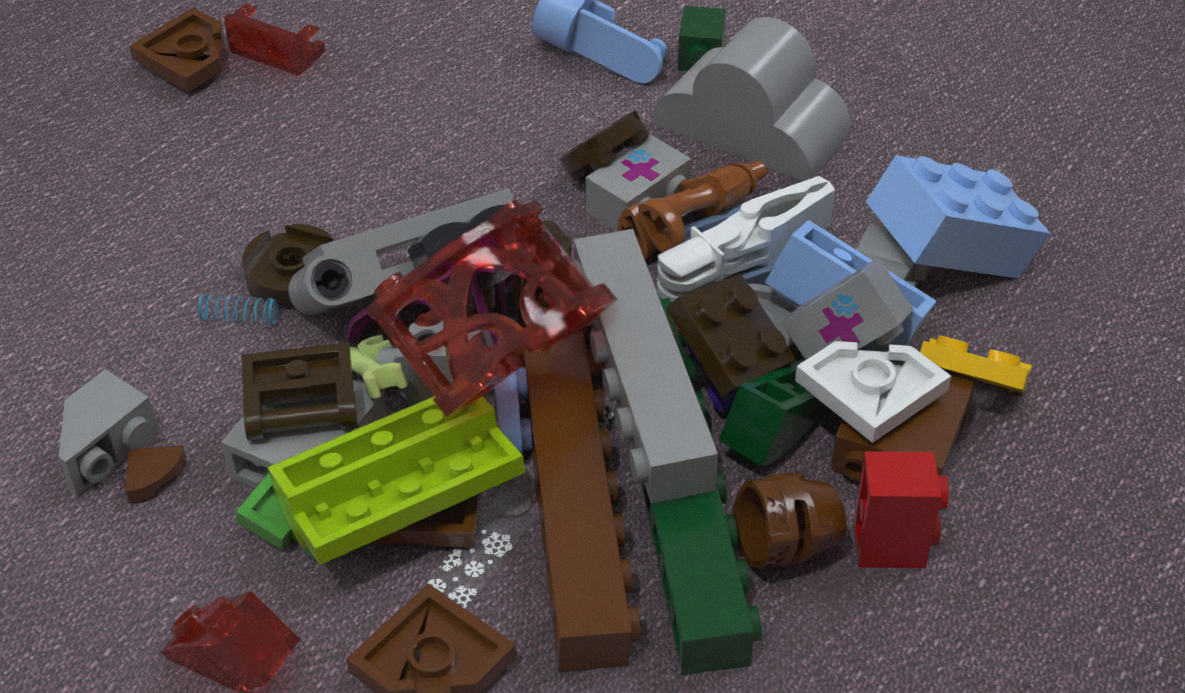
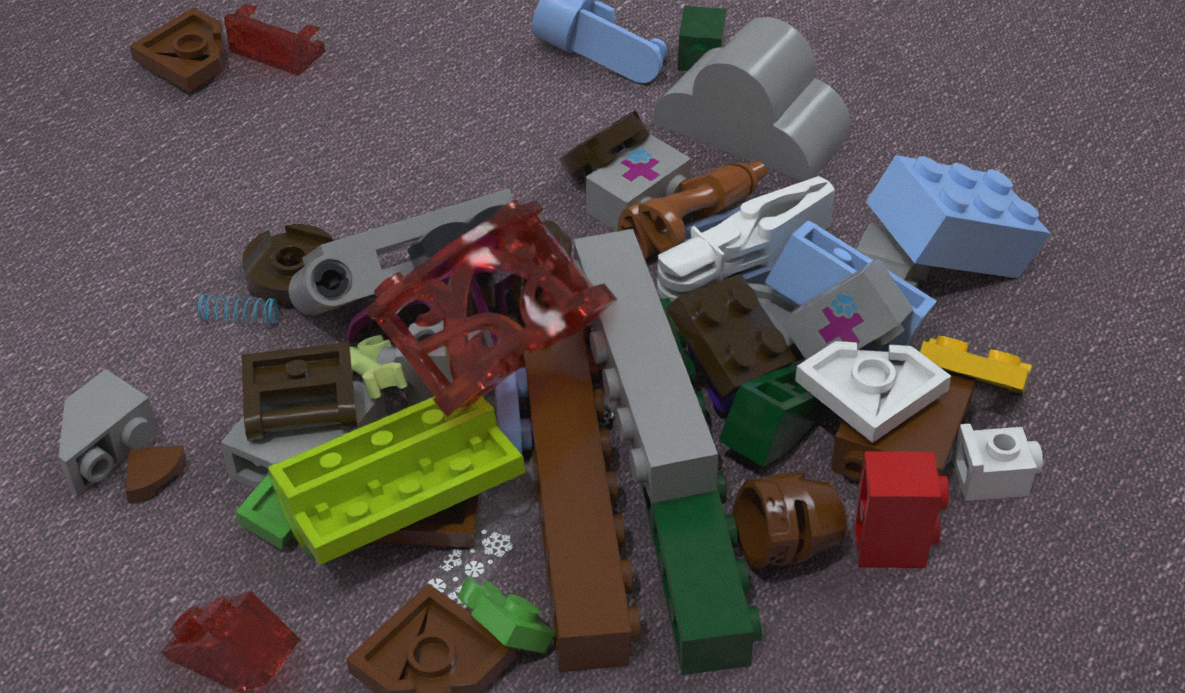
(508, 619): none -> bright green plate
(995, 462): none -> white brick

